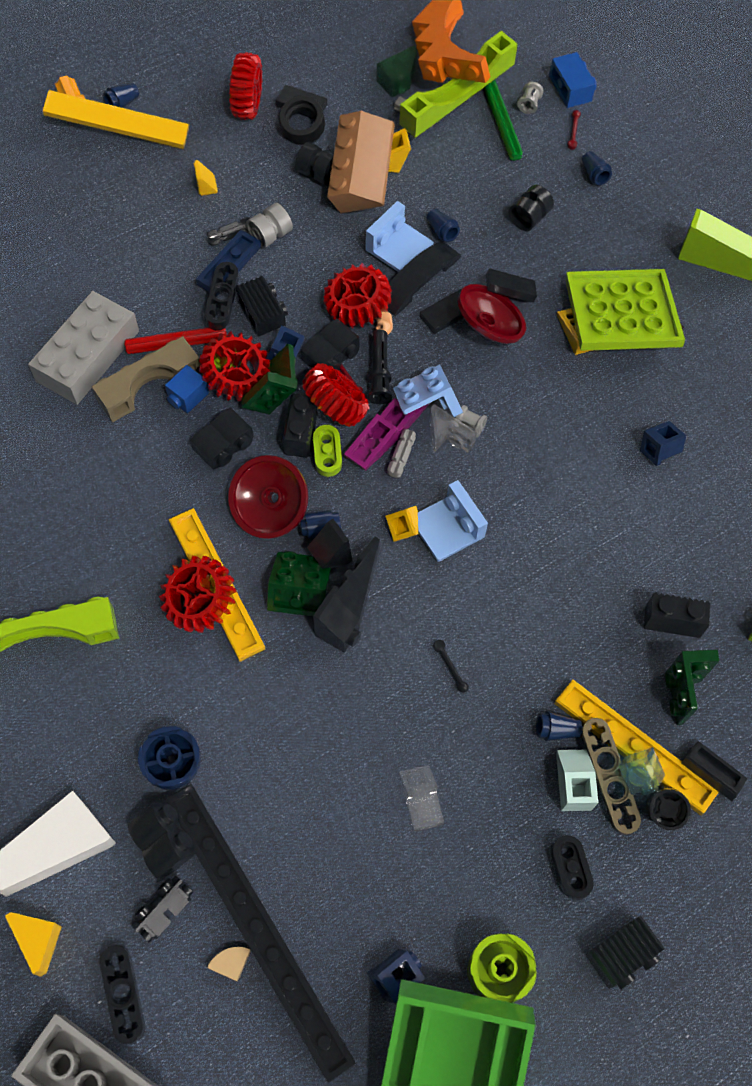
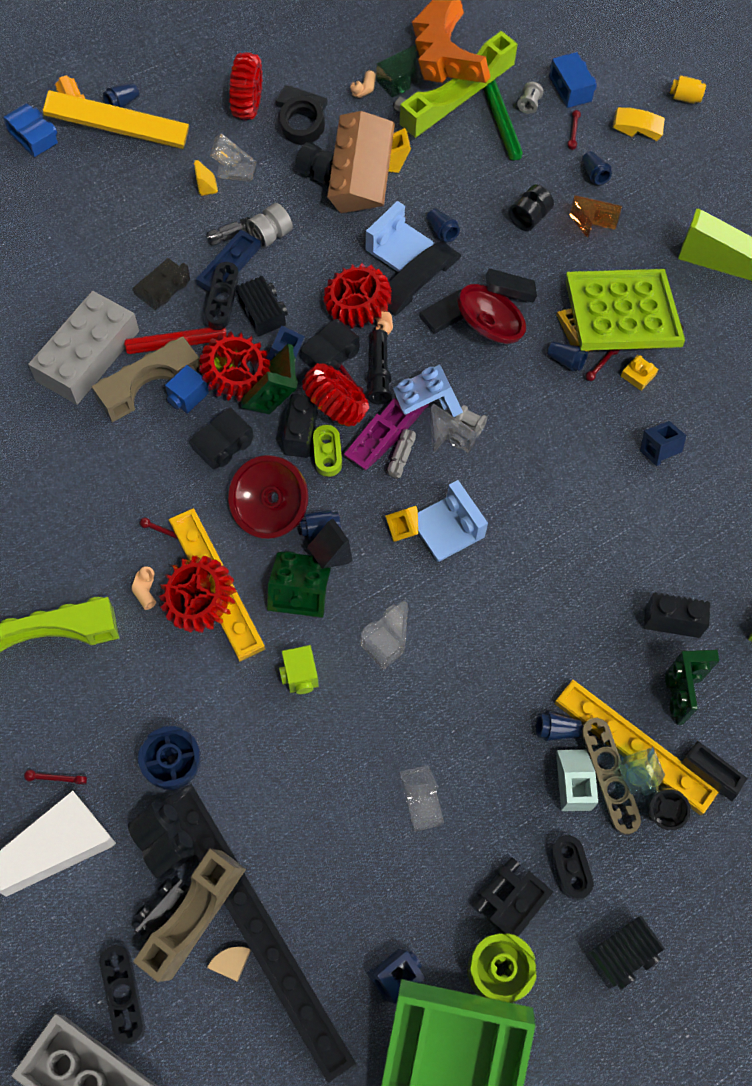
(30, 129): none -> blue brick
(31, 775): none -> dark red hinge
(36, 939): yellow slope -> none
(142, 585): none -> light nougat arm
(145, 523): none -> dark red hinge
(162, 283): none -> clear smoke bracket
(177, 937): none -> dark tan arch
(233, 161): none -> clear slope
(299, 670): none -> lime brick
(343, 608): black wedge -> none
(367, 87): none -> light nougat arm
(387, 637): none -> clear slope
(439, 646): black hinge -> none
(521, 904): none -> black plate
(568, 355): none -> dark blue cone
(591, 375): none -> dark red hinge
(595, 212): none -> clear orange slope
(635, 120): none -> yellow slope
(639, 372): none -> yellow tile
(688, 89): none -> yellow brick

